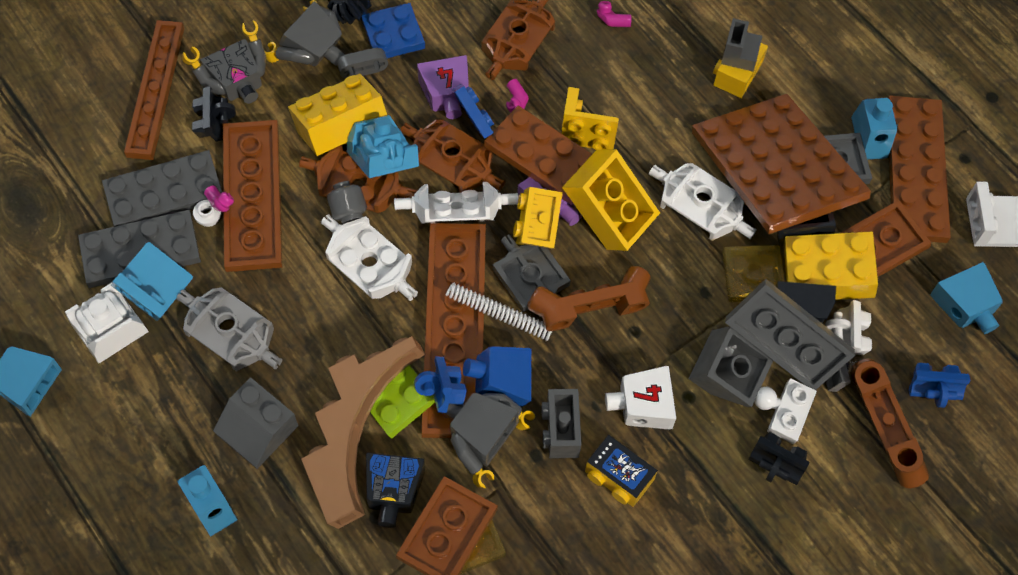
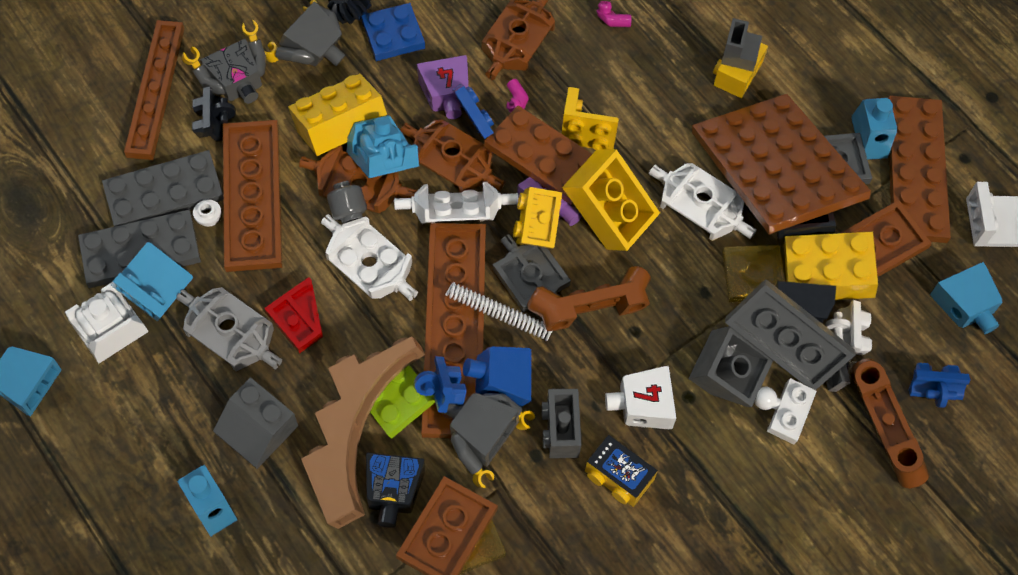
(219, 201): dark pink arm -> none
(297, 315): none -> red wing
(362, 62): dark grey beam -> none
(778, 460): black hips -> none

